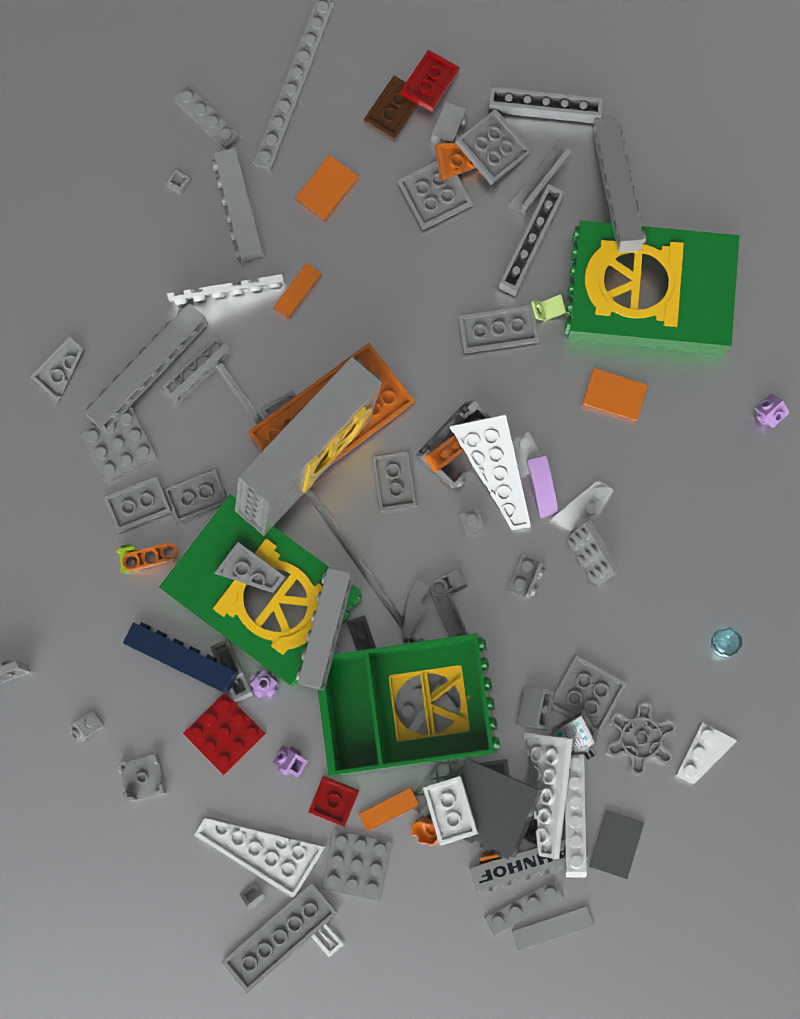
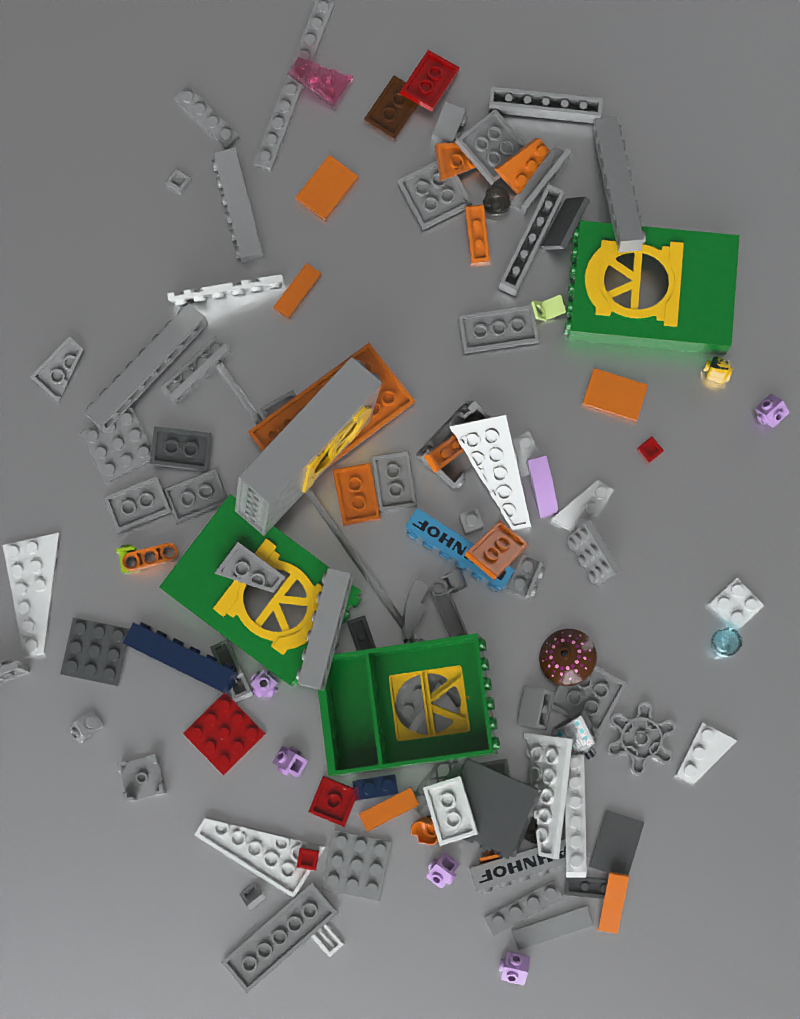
(31, 581): none -> white wing
(94, 652): none -> dark grey plate
(180, 448): none -> dark grey plate
(307, 859): none -> red tile
(321, 81): none -> clear pink wing
(356, 494): none -> orange tile
(375, 787): none -> dark blue brick
(442, 870): none -> lavender brick
(451, 546): none -> dark azure brick
(477, 233): none -> orange tile
(496, 550): none -> orange tile
(497, 201): none -> clear smoke hair
(514, 968): none -> lavender brick
(522, 166): none -> orange wing
(565, 223): none -> dark grey tile
(576, 665): none -> reddish brown dish
(585, 887): none -> dark grey tile
(613, 902): none -> orange tile
(650, 449): none -> red tile
(718, 370): none -> yellow head
(736, 604): none -> white plate

